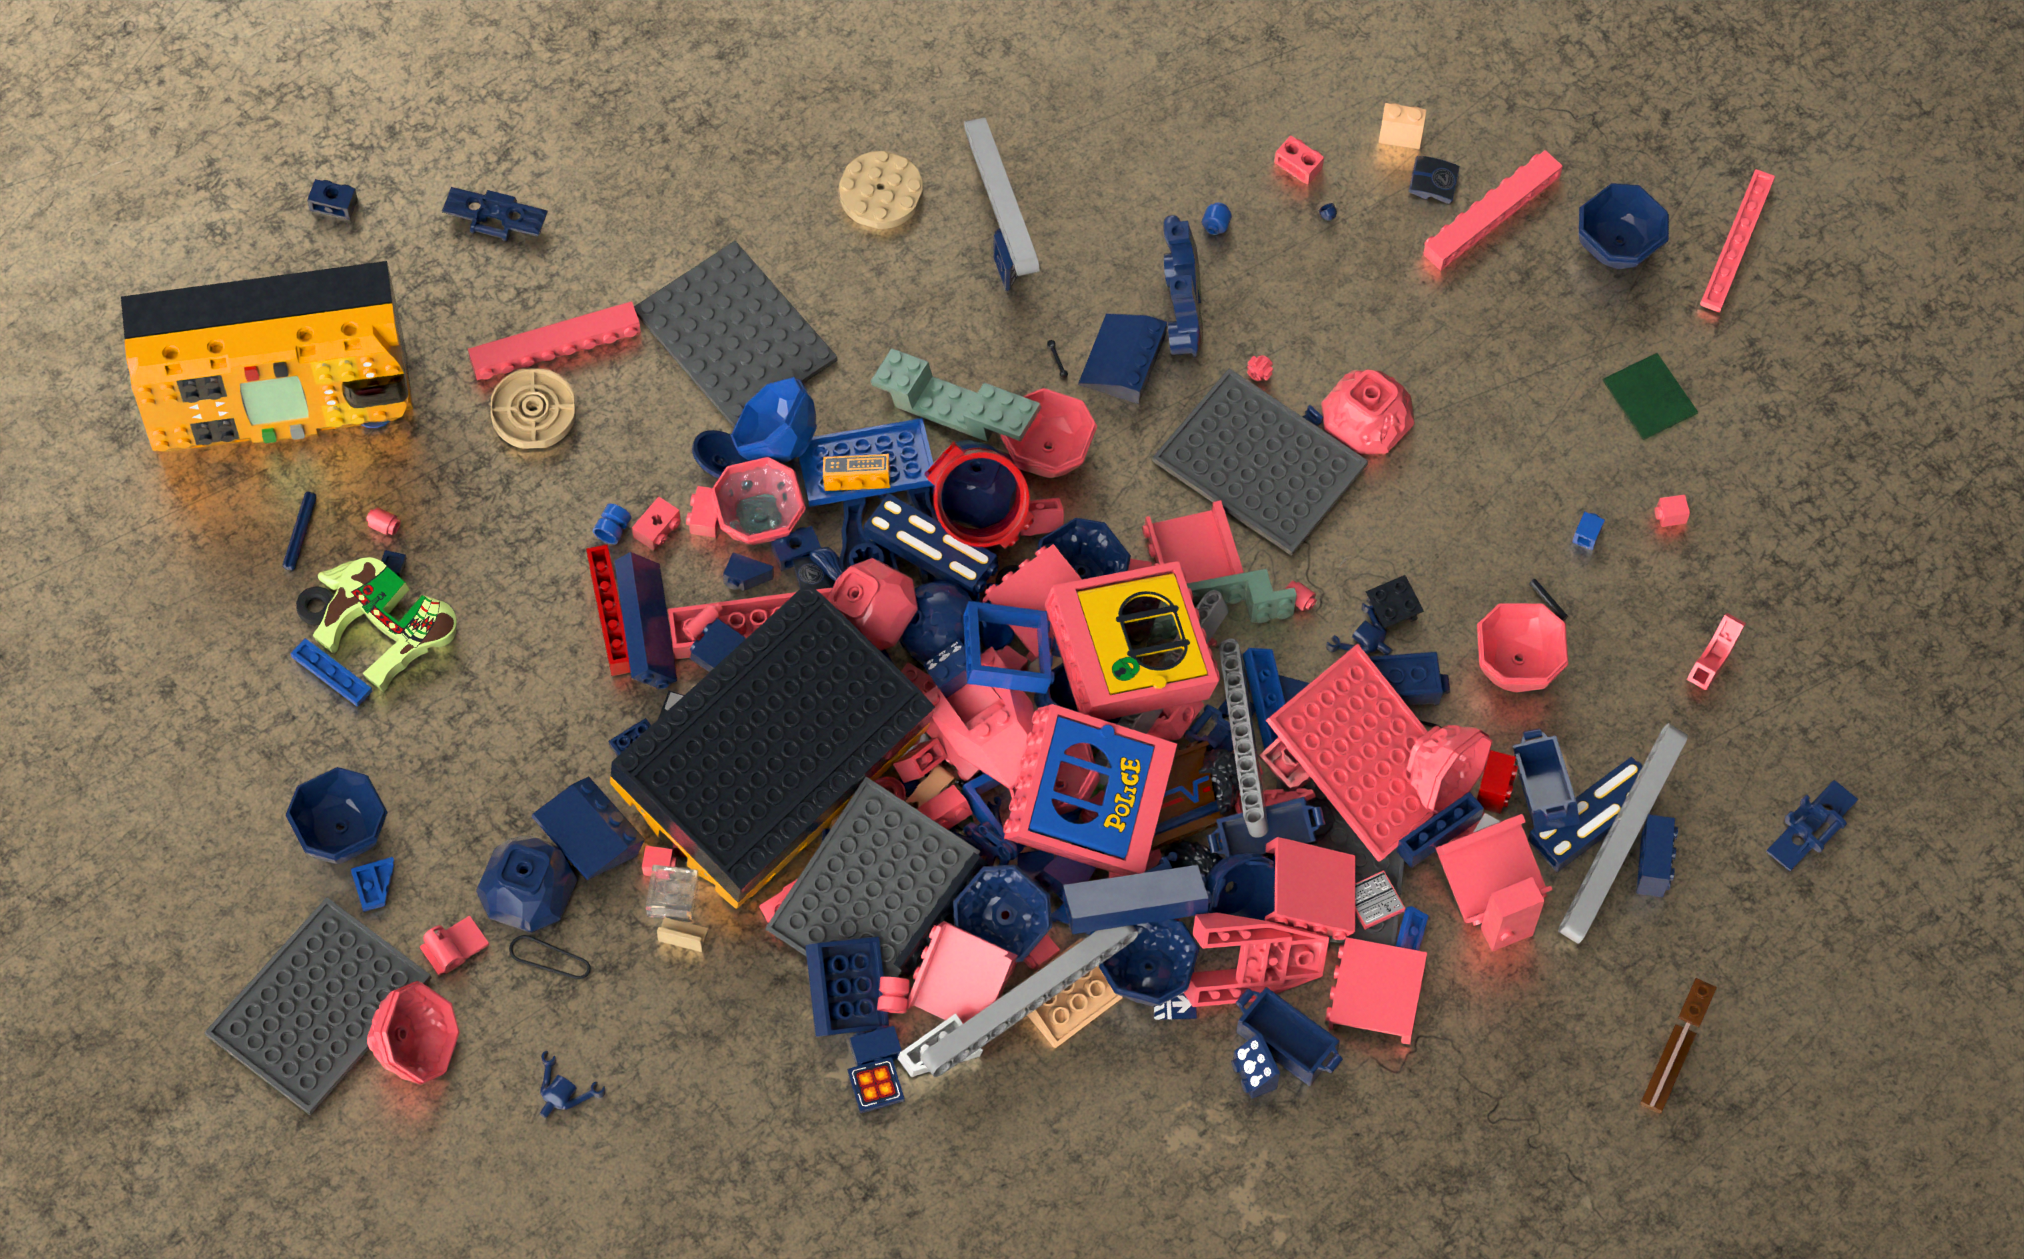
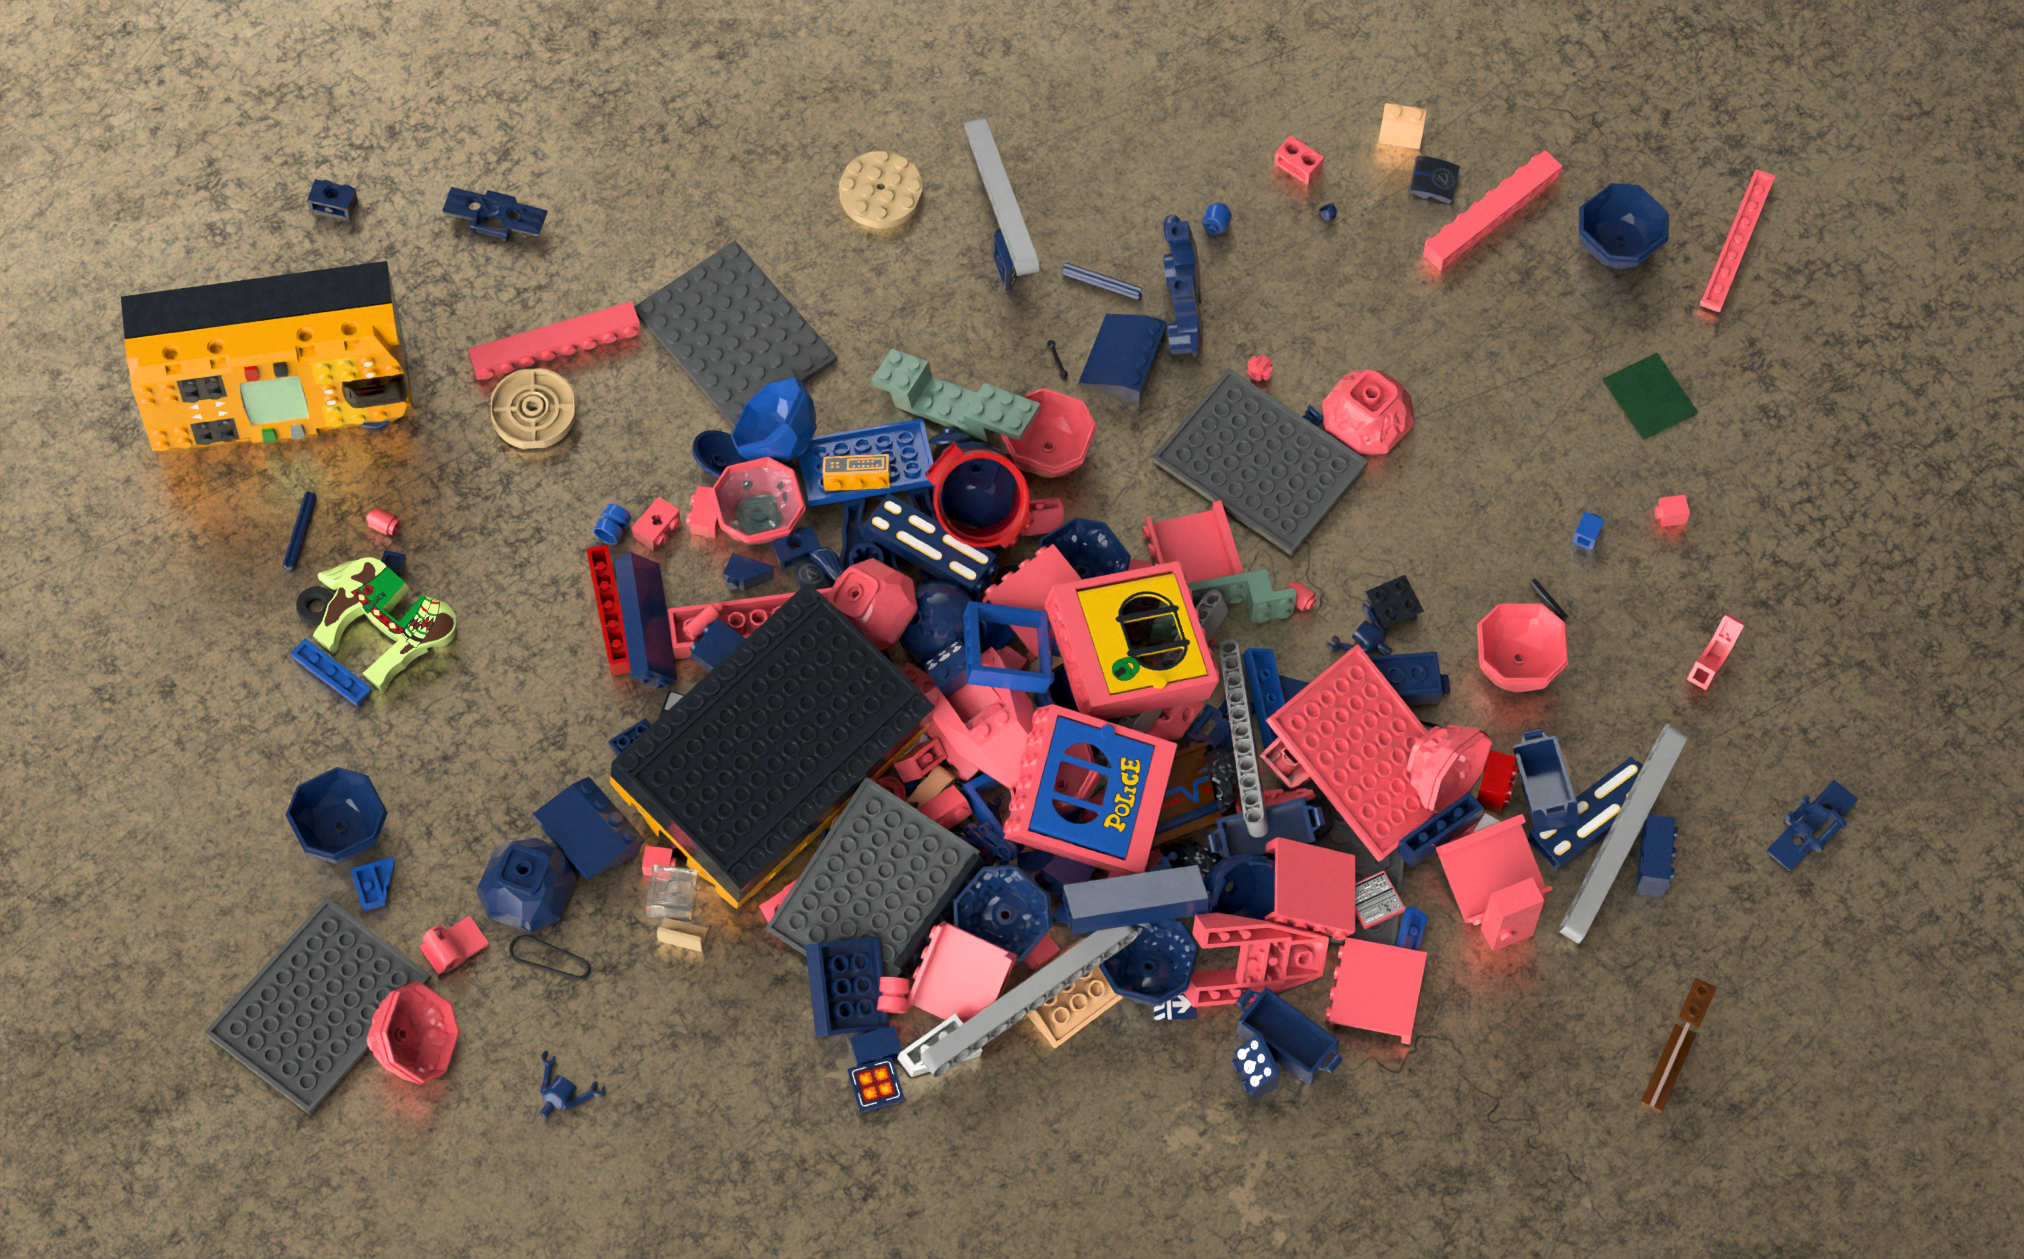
(948, 436): none -> dark blue dish
(1102, 280): none -> axle

